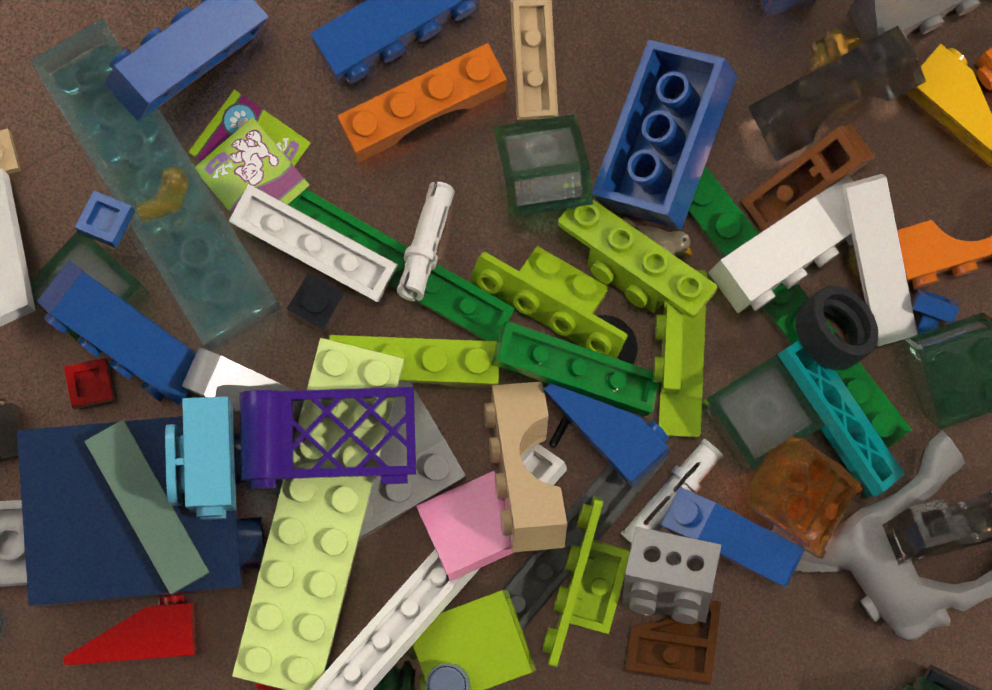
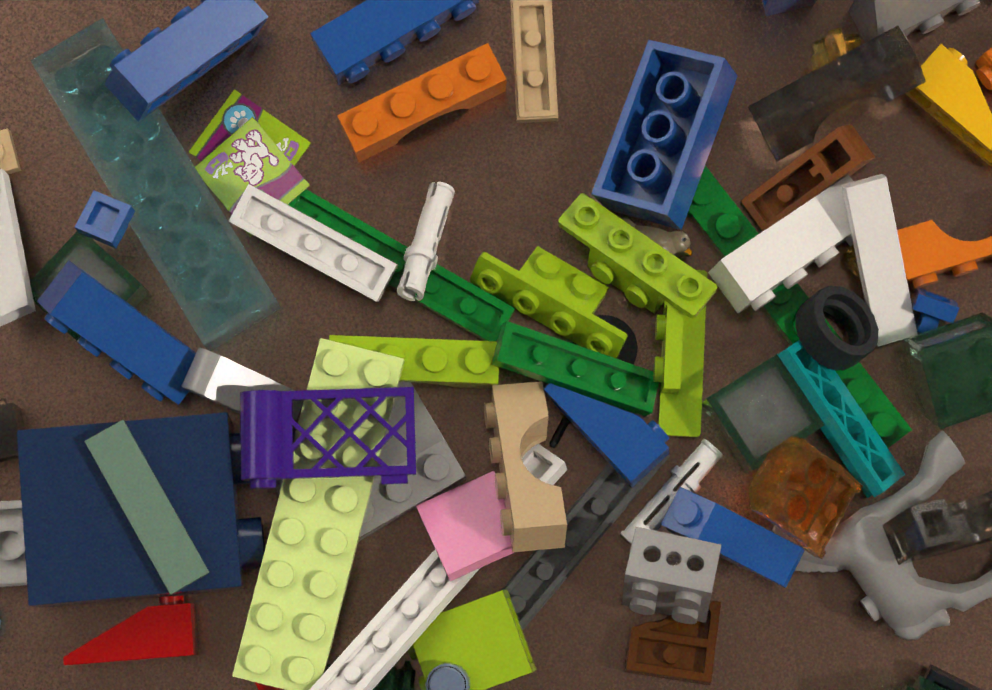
(89, 383): red plate -> none
(169, 196): clear yellow arm -> none
(202, 458): medium azure brick -> none
(317, 304): black brick -> none
(543, 165): piece -> none
(593, 584): lime bracket -> none

